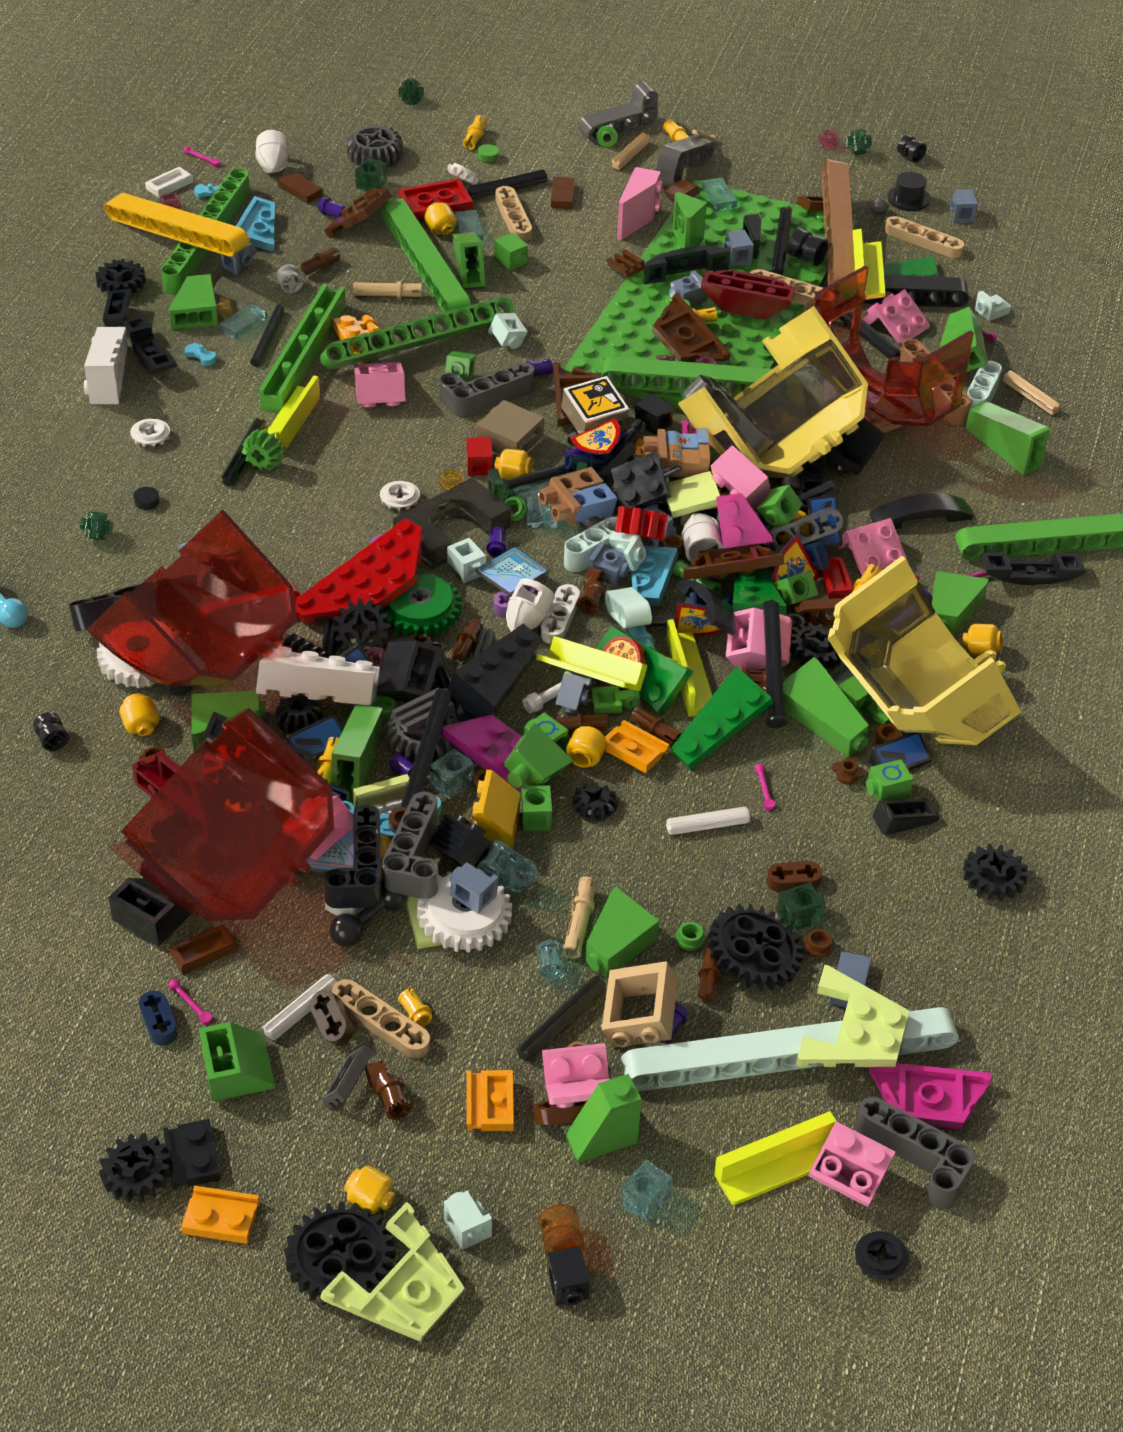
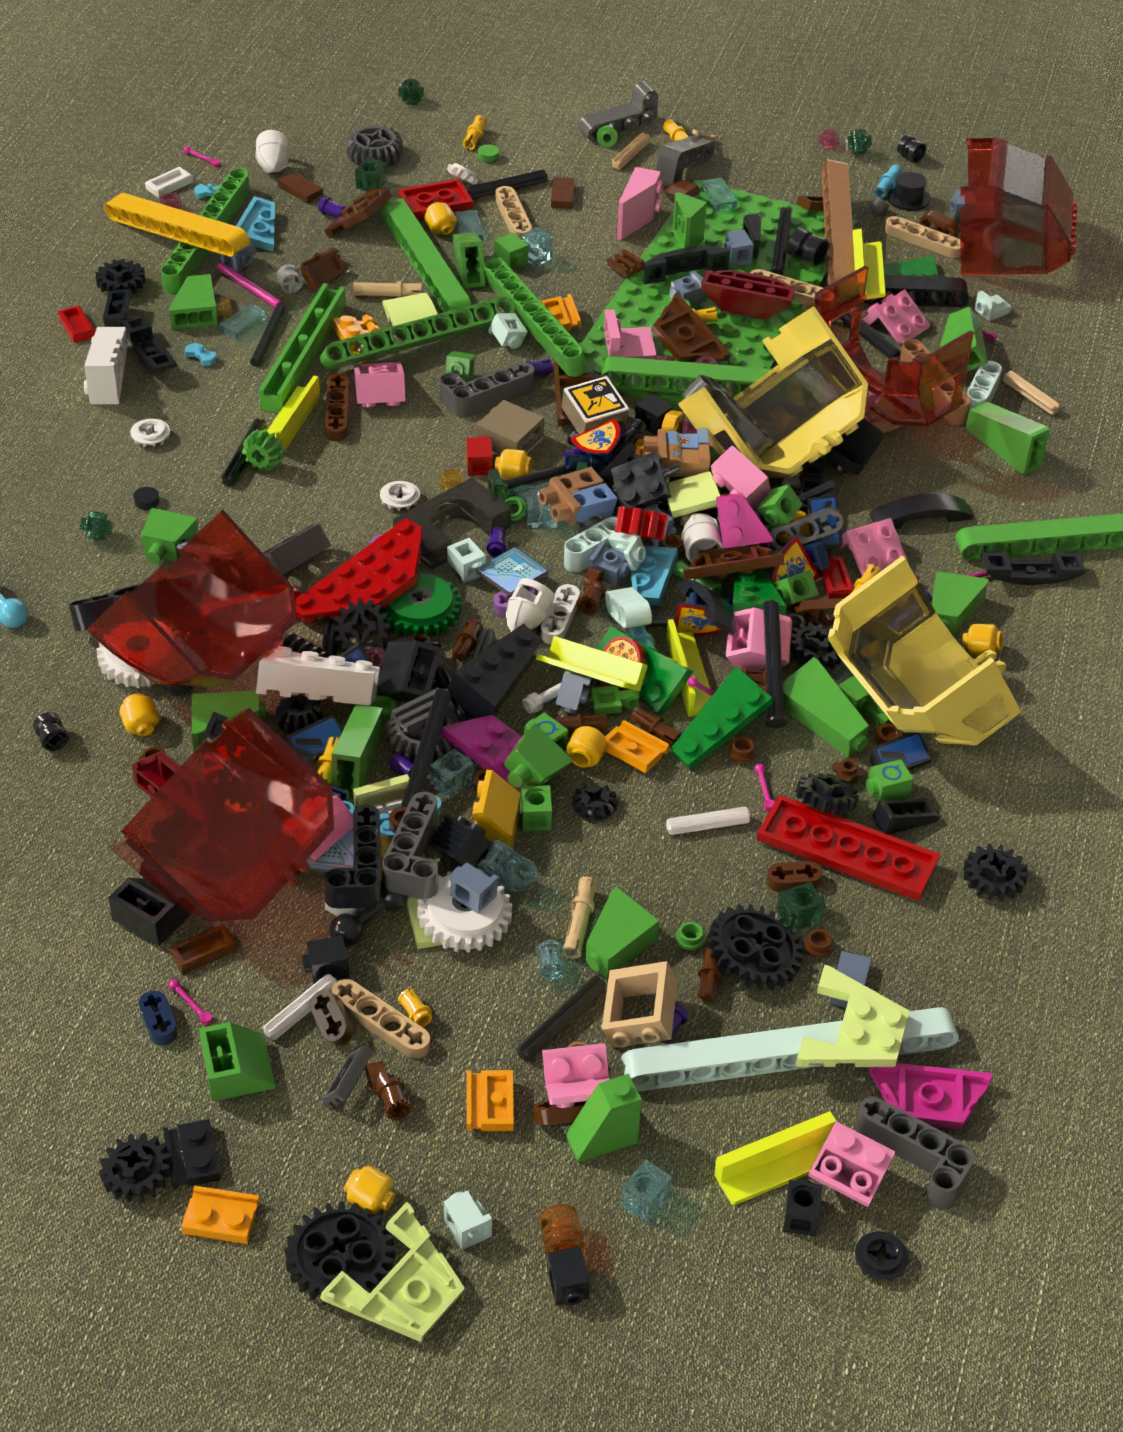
(76, 323): none -> red tile
(163, 533): none -> bright green torso
(244, 282): none -> dark pink bar
(298, 548): none -> dark grey beam
(323, 270): none -> reddish brown tile
(326, 957): none -> black brick
(337, 406): none -> reddish brown beam
(409, 309): none -> yellowish green slope
(536, 318): none -> bright green beam
(539, 245): none -> clear light blue brick
(564, 311): none -> light orange plate
(627, 341): none -> bright pink bracket
(673, 421): none -> yellow beam
(693, 682): none -> dark pink hinge
(742, 749): none -> reddish brown plate
(799, 1218): none -> black brick
(826, 793): none -> black gear
(848, 847): none -> red plate
(888, 181): none -> medium azure pin
(940, 223): none -> reddish brown beam
(1015, 212): none -> clear red windscreen

